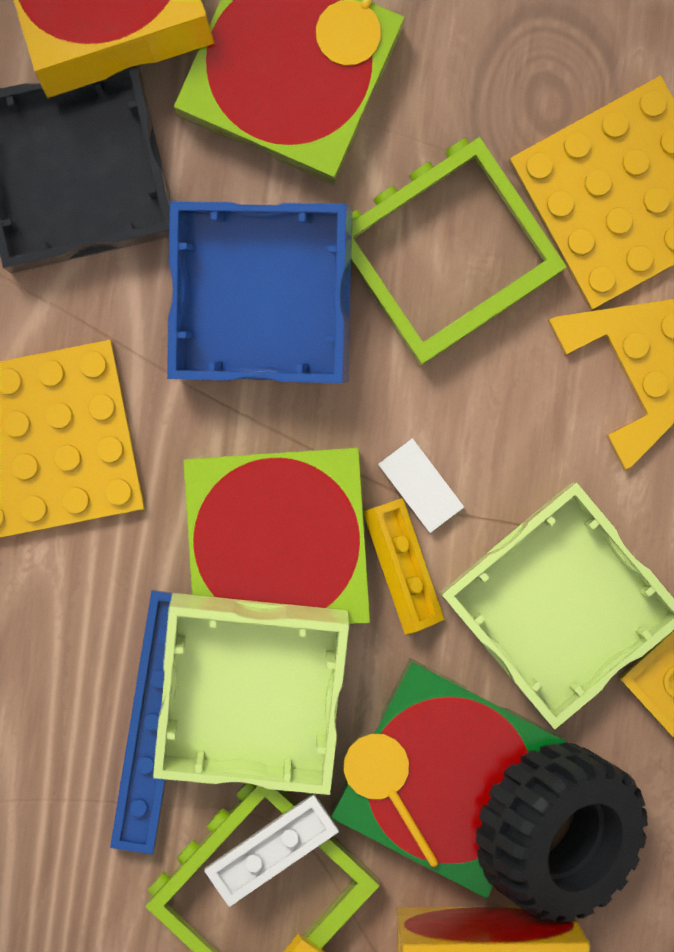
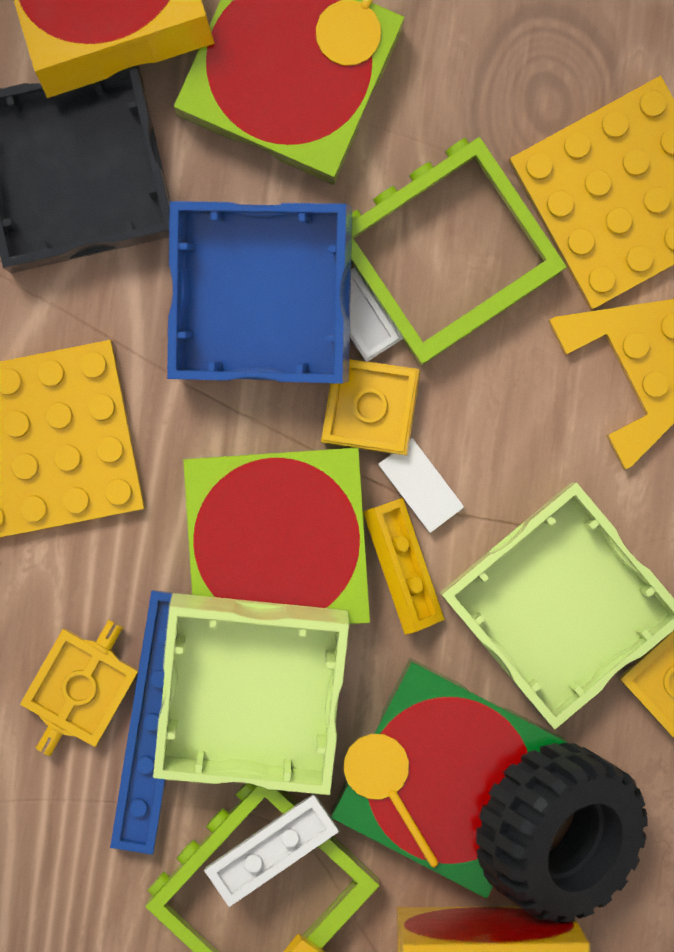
(79, 687): none -> yellow plate
(369, 325): none -> white tile
(372, 408): none -> yellow plate

